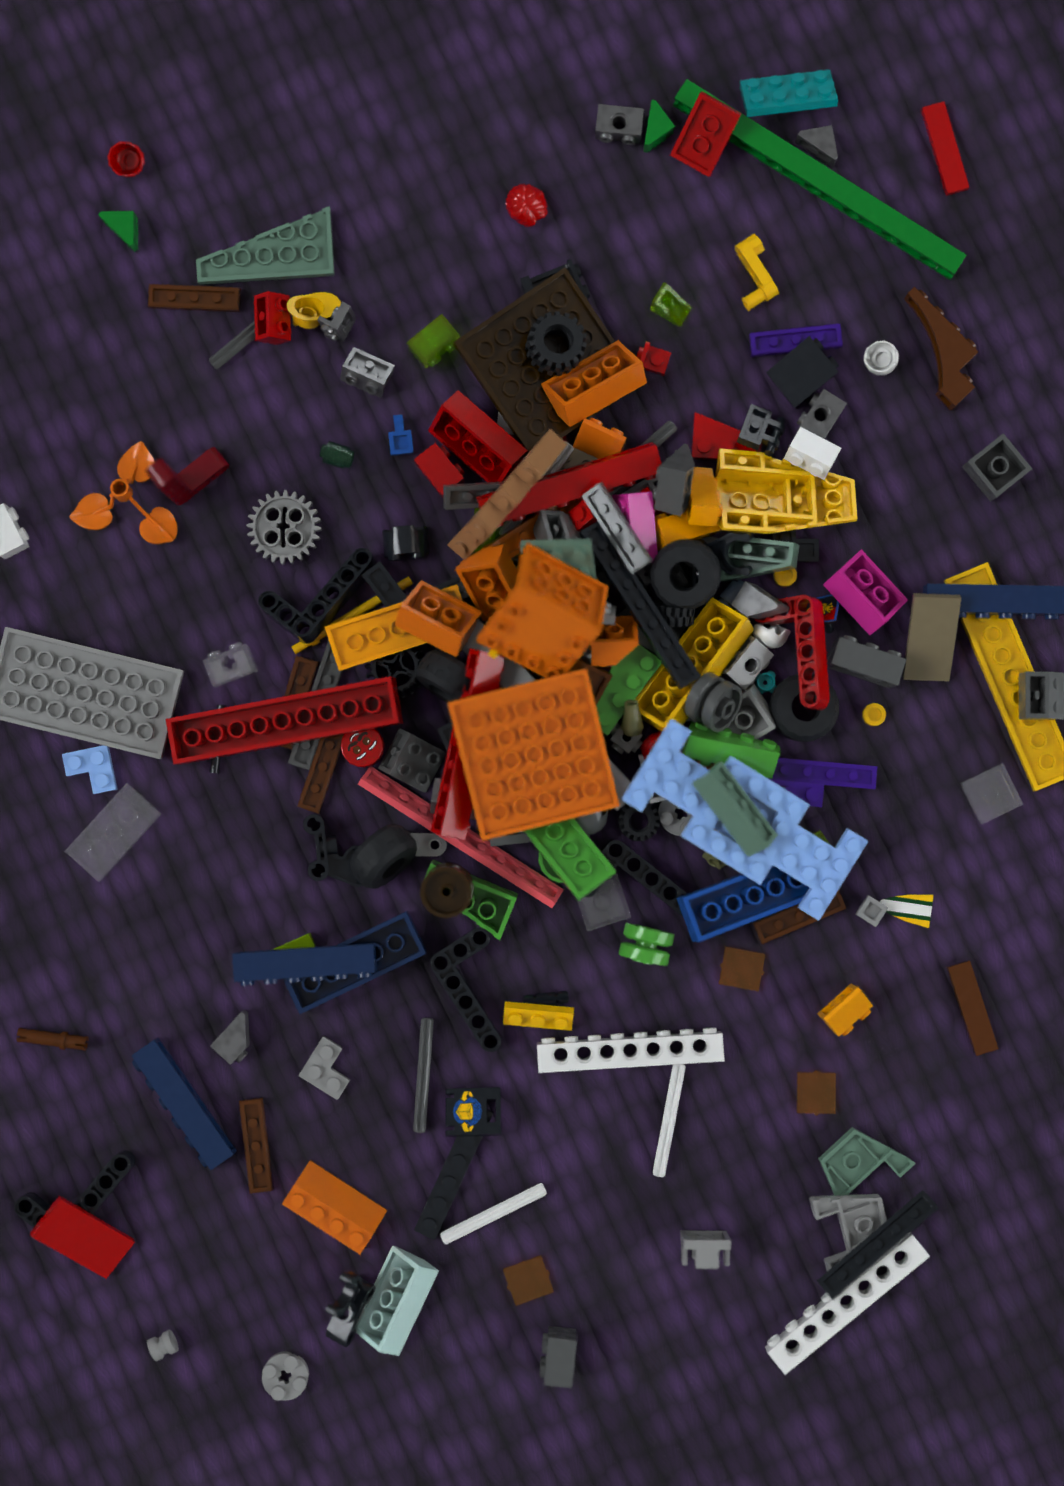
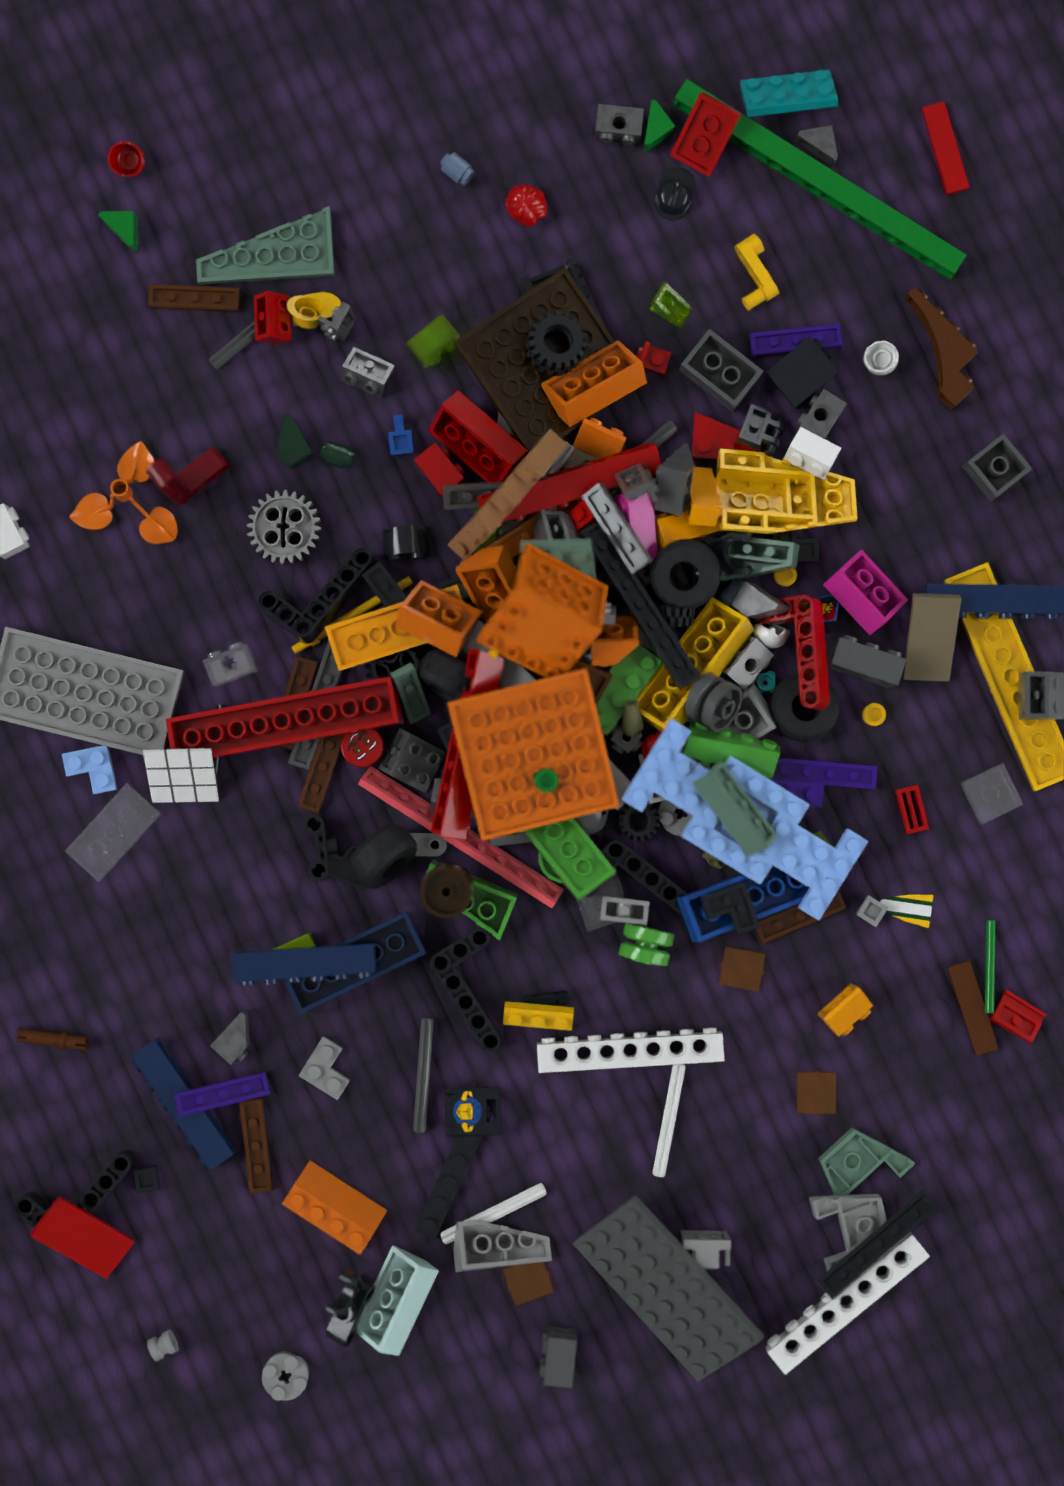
(146, 1179): none -> black tile
(181, 775): none -> white piece
(221, 1094): none -> dark purple tile
(292, 445): none -> clear green slope
(410, 693): none -> sand green plate
(457, 168): none -> sand blue brick
(489, 1245): none -> light grey wedge
(546, 780): none -> green tile
(624, 910): none -> light grey brick
(636, 482): none -> flat silver bracket
(667, 1289): none -> dark grey plate
(674, 193): none -> black piece
(720, 370): none -> dark grey brick
(734, 901): none -> black plate
(916, 828): none -> red tile
(990, 966): none -> green bar
(1017, 1016): none -> red plate

